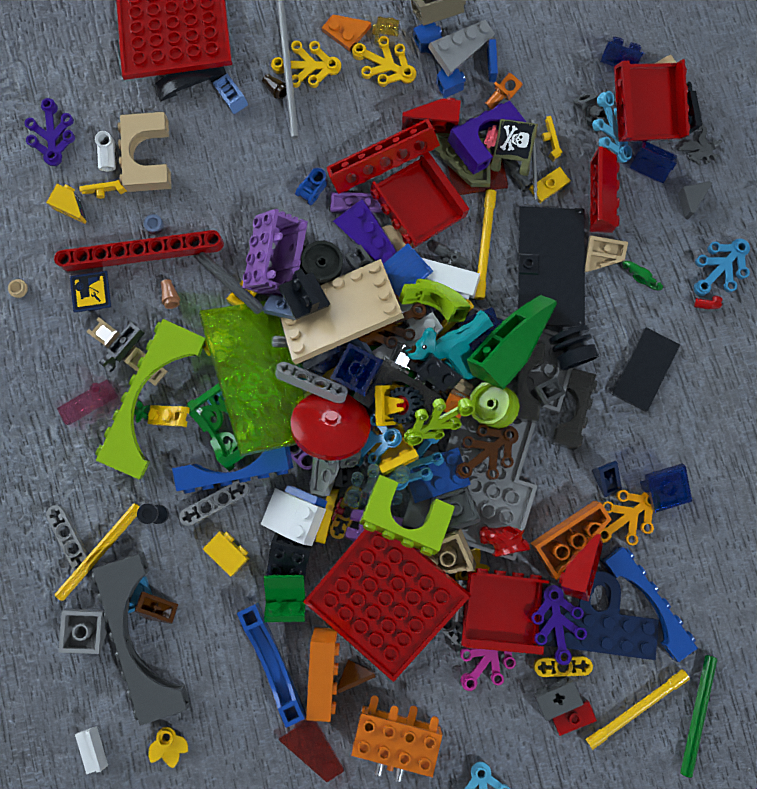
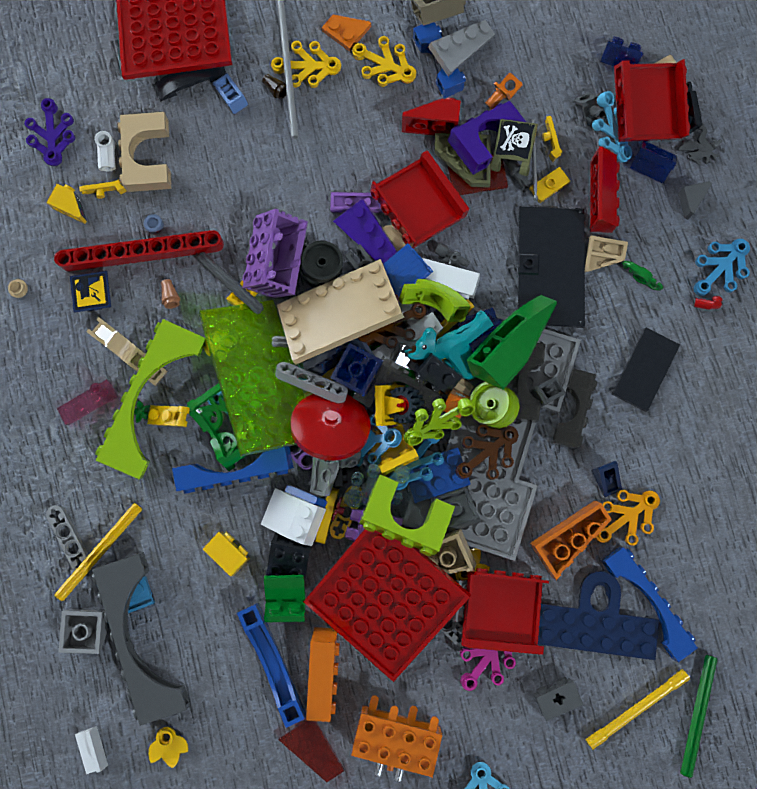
(121, 346): black plate -> none
(152, 514): black wheel -> none
(156, 608): reddish brown slope -> none
(215, 504): light grey beam -> none
(277, 306): sand blue plate -> none
(303, 294): black bracket -> none
(311, 189): blue piece -> none
(354, 675): reddish brown slope -> none
(385, 26): clear yellow bracket -> none
(388, 148): red brick -> none
(489, 205): yellow piece -> none
(491, 136): coral axle -> none
(492, 60): blue tile -> none
(504, 540): red piece -> none
(548, 671): yellow beam -> none
(557, 621): dark purple plant -> none
(573, 346): black wheel -> none
(574, 719): red plate -> none
(581, 571): red slope -> none
(667, 487): clear blue bracket -> none

